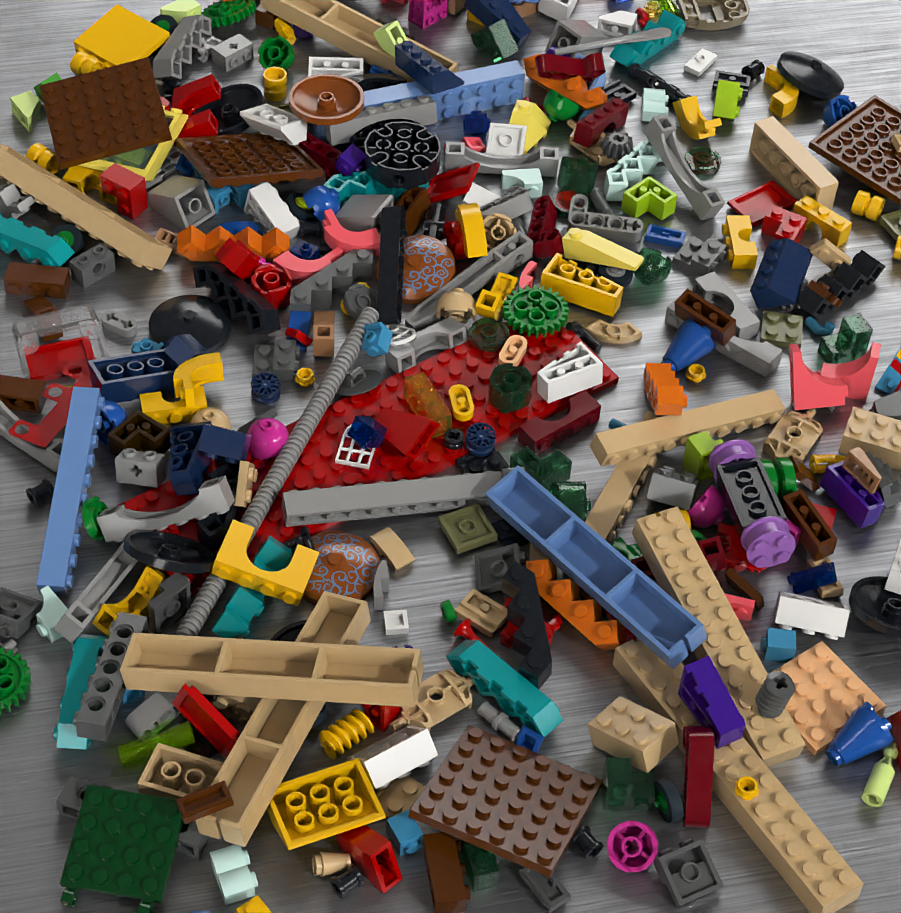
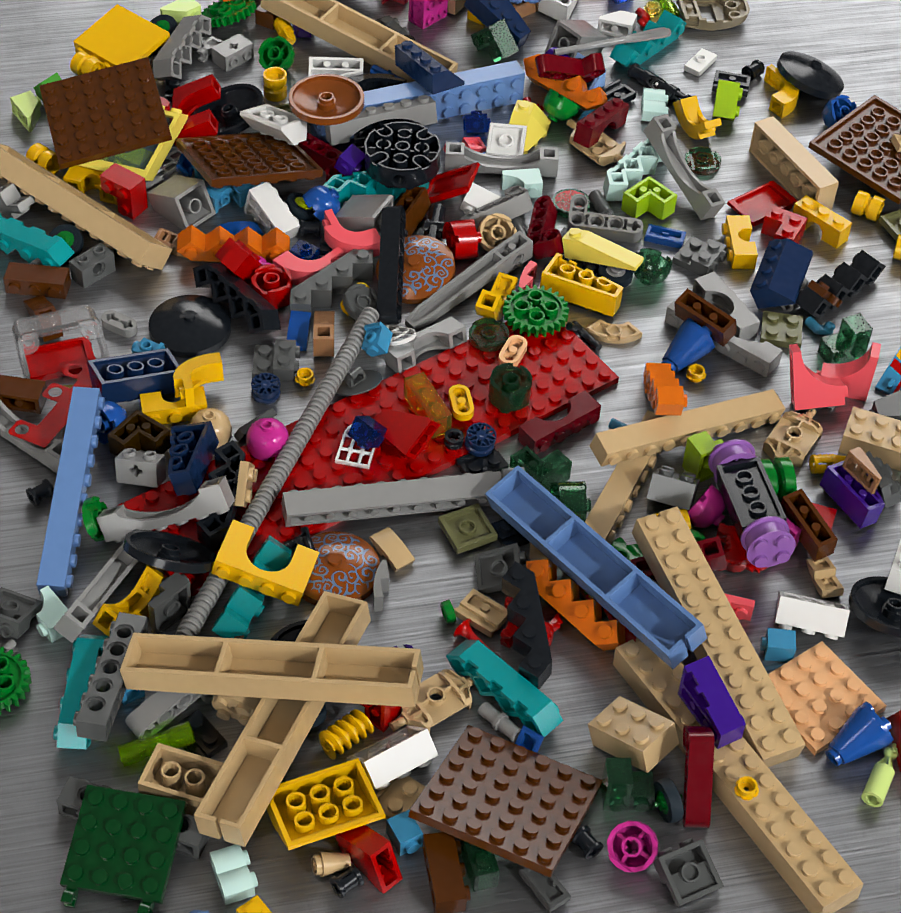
(183, 348): dark blue brick -> none
(204, 802): reddish brown tile -> none
(206, 719): red piece -> none
(224, 442): dark blue brick -> none
(297, 334): red tile -> none
(389, 36): yellowish green slope -> none
(396, 622): white tile -> none
(456, 304): tan cylinder -> none
(472, 229): yellow arch -> none
(570, 374): white wedge -> none
(577, 174): clear green brick -> none
(617, 145): dark grey gear -> none
(744, 588): reddish brown tile -> none
(774, 694): dark grey piece -> none
(804, 475): reddish brown tile -> none
(813, 578): clear blue hinge -> none
(829, 254): tan plate -> none

